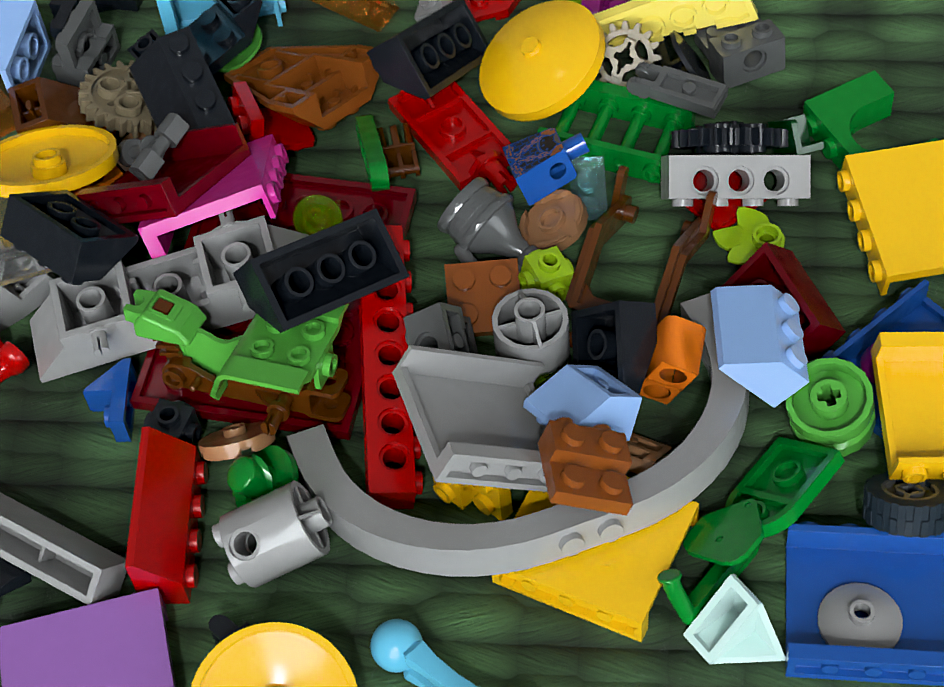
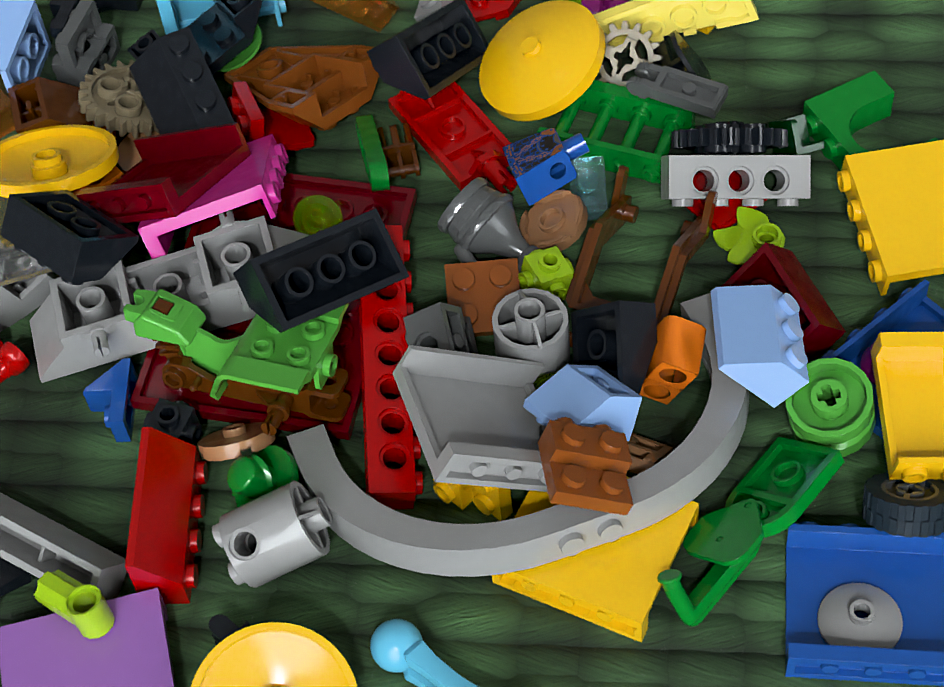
(76, 603): none -> lime piece
(146, 155): dark grey bar -> none
(734, 628): light aqua slope -> none
(742, 51): dark grey brick -> none

